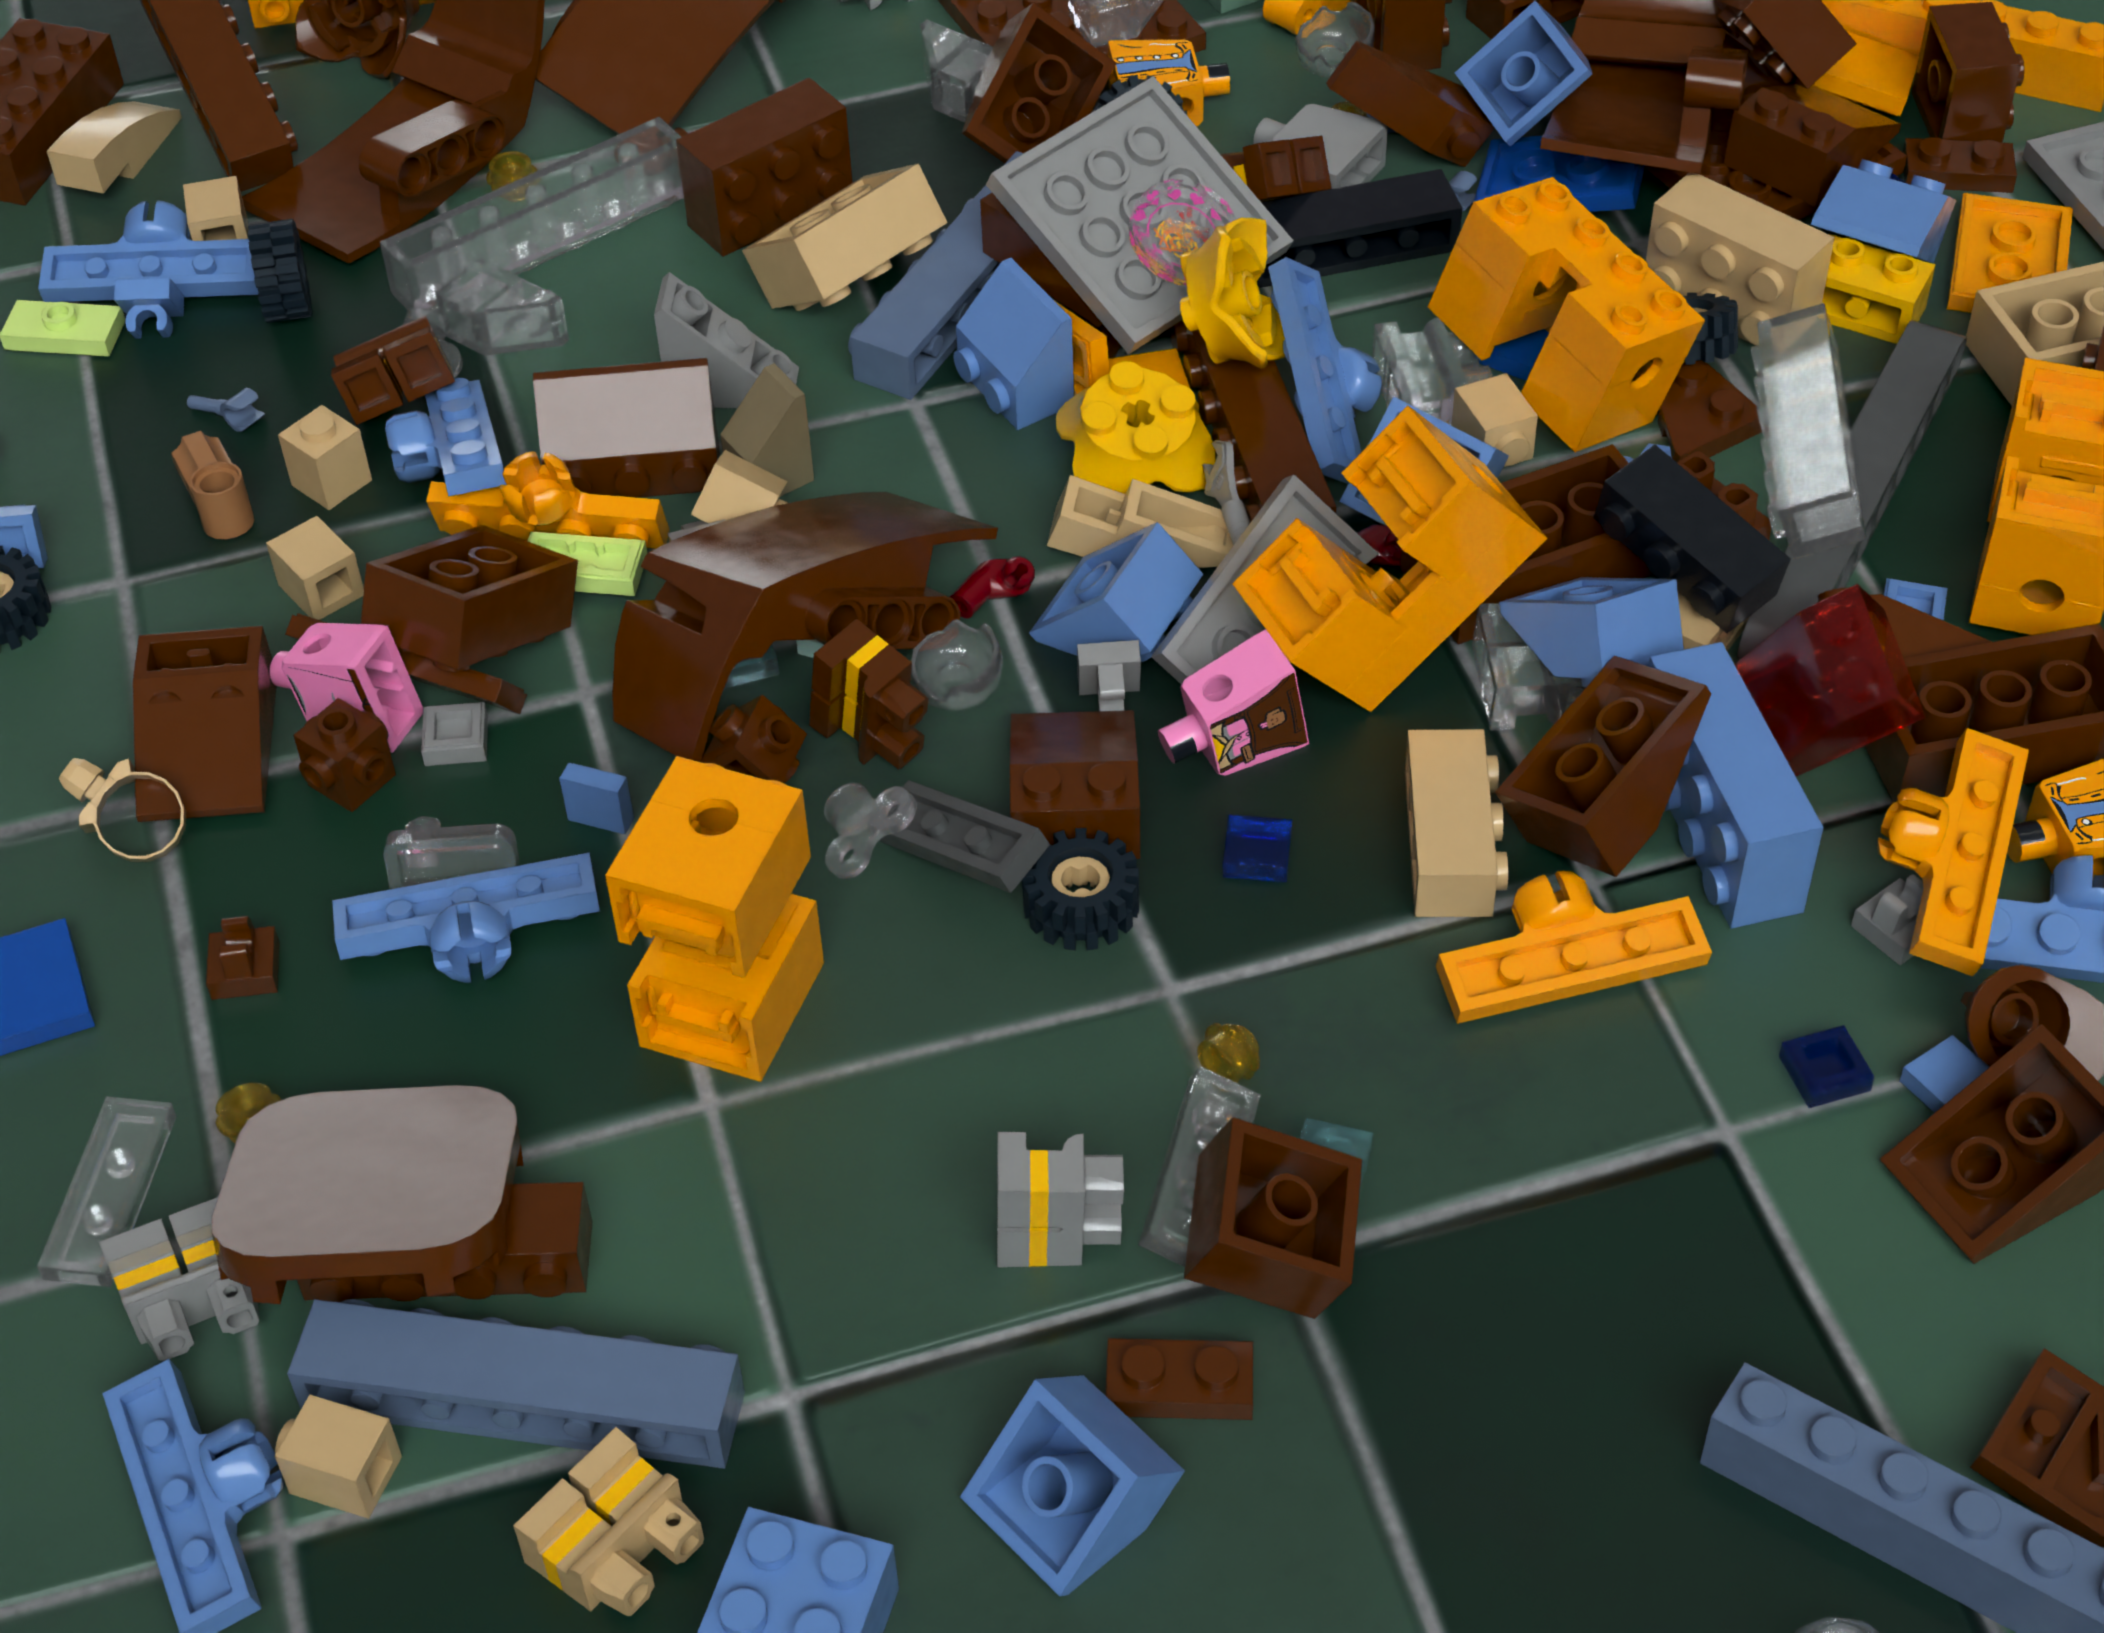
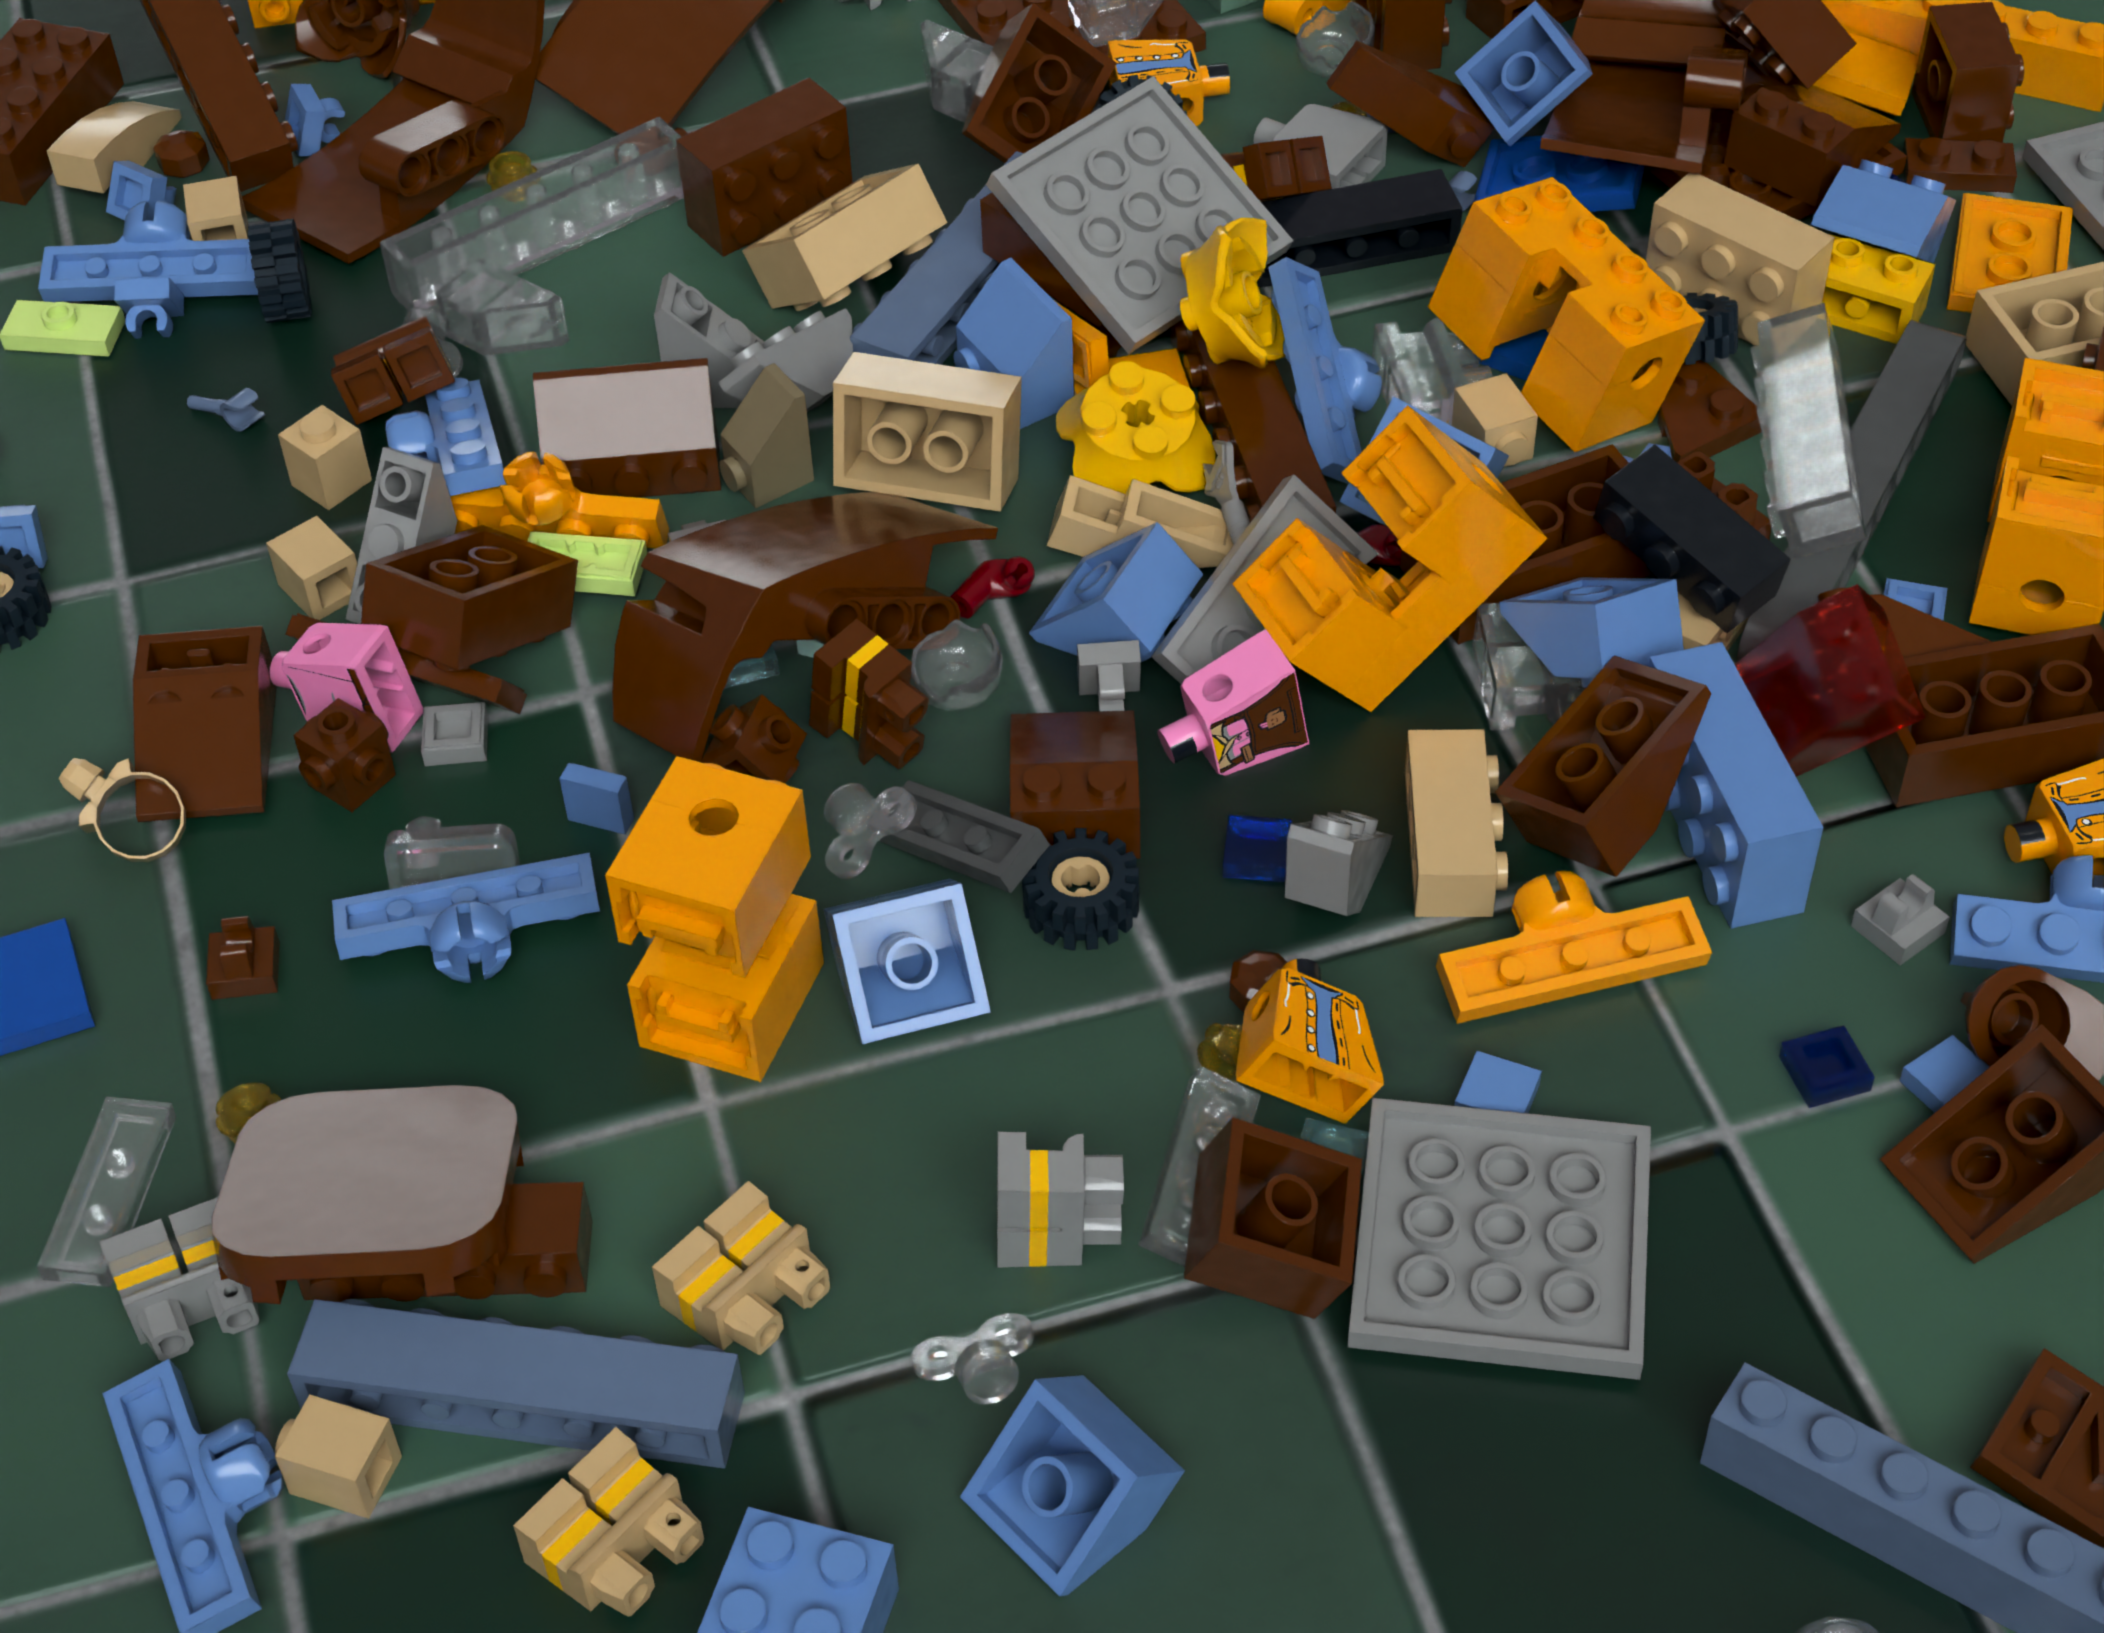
(134, 184): none -> medium blue tile
(181, 153): none -> reddish brown tile
(214, 486): medium nougat piece -> none
(307, 118): none -> medium blue tile
(405, 511): none -> light grey slope
(735, 1271): none -> tan hips
(737, 489): tan brick -> none
(807, 354): none -> light grey slope
(907, 960): none -> medium blue slope
(926, 431): none -> tan brick
(978, 1360): none -> clear piece
(1173, 221): clear tile -> none
(1181, 1378): reddish brown plate -> none
(1250, 975): none -> reddish brown tile
(1309, 1044): none -> light orange torso
(1334, 860): none -> light grey slope
(1498, 1085): none -> medium blue tile
(1503, 1239): none -> light grey plate
(1958, 848): light orange plate -> none

